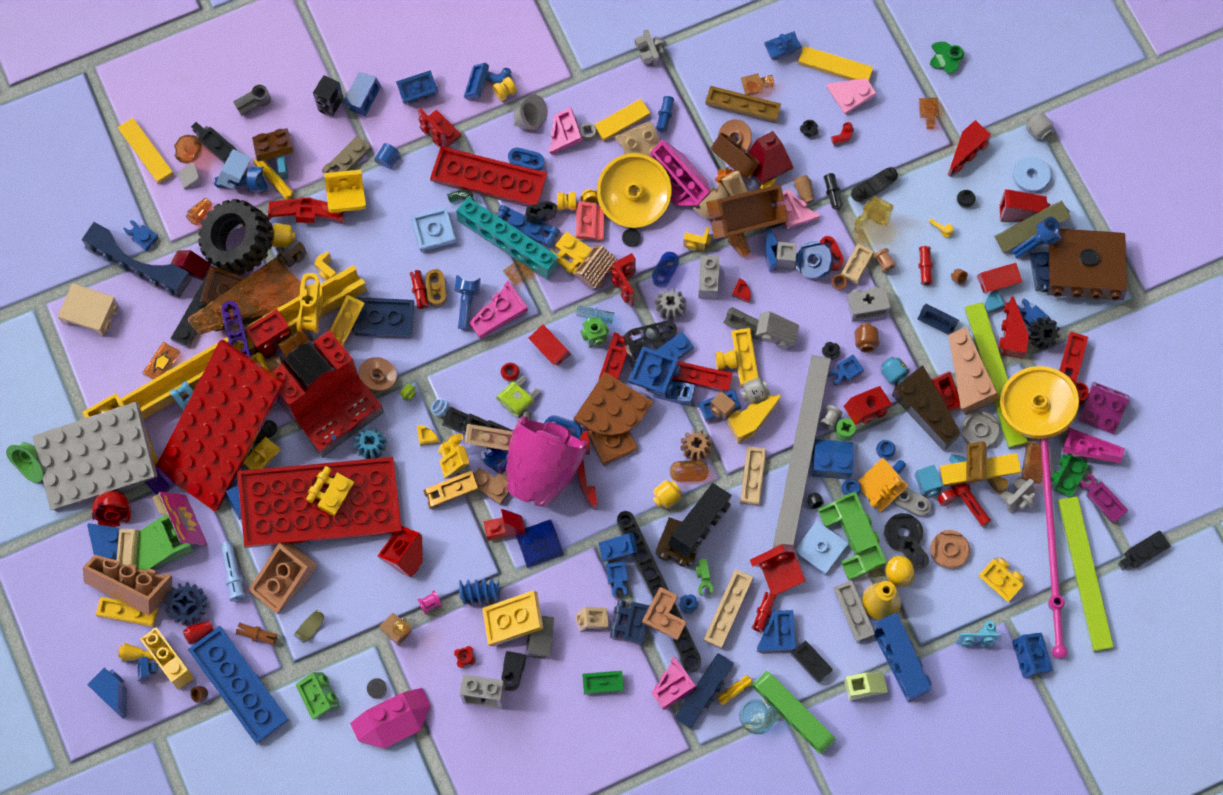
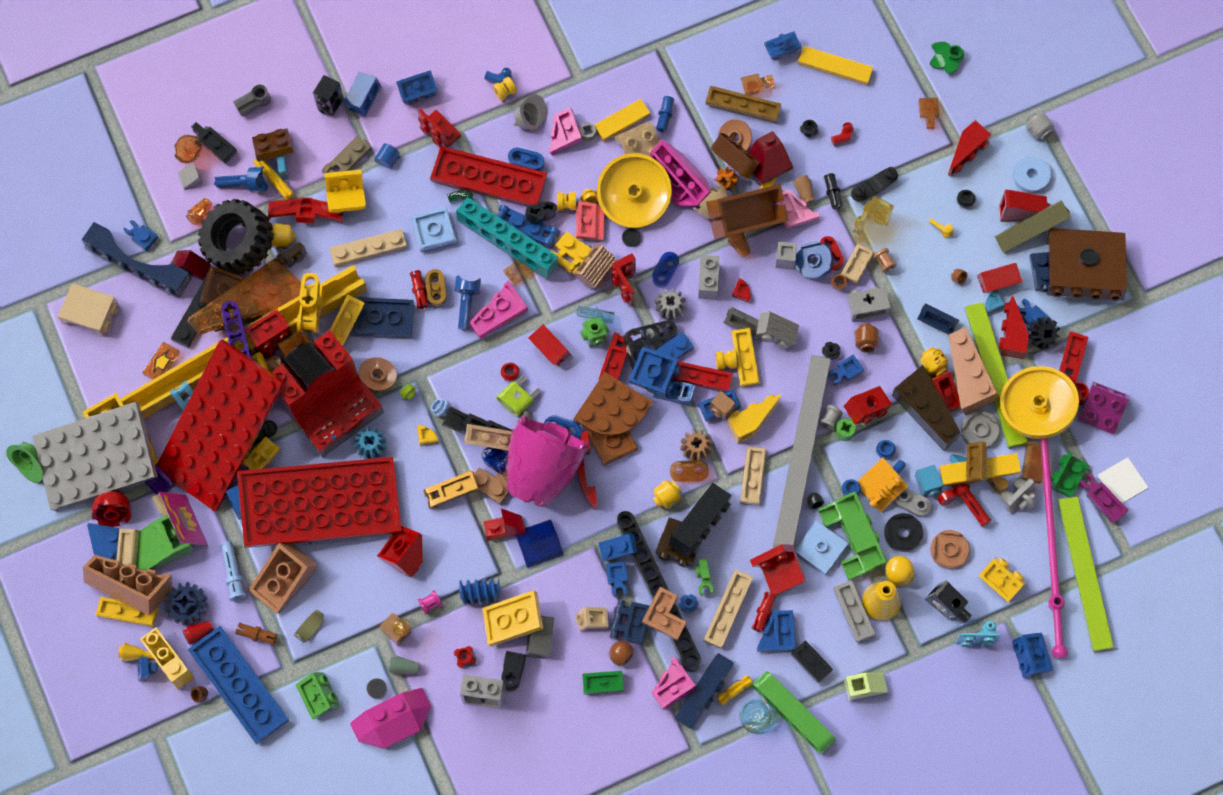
(110, 689): blue slope -> none
(145, 150): yellow tile -> none
(233, 169): light blue hinge -> none
(321, 266): yellow bracket -> none
(334, 495): yellow plate -> none
(368, 247): none -> tan plate
(403, 666): none -> sand green cone
(453, 456): yellow plate -> none
(476, 81): blue plate -> none
(621, 653): none -> dark orange piece
(651, 54): light grey hips -> none
(696, 242): yellow bracket -> none
(734, 183): tan tile -> none
(755, 391): light grey head -> none
(770, 247): blue slope -> none
(833, 459): blue slope -> none
(851, 93): bright pink wing -> none
(894, 370): dark azure head -> none
(901, 657): blue wedge -> none
(910, 554): black beam -> none
(925, 265): red pin -> none
(934, 361): none -> yellow head
(943, 598): none -> black torso
(1046, 233): blue piece -> none
(1092, 447): dark pink wing -> none
(1123, 480): none -> white sticker
(1145, 551): black hinge -> none

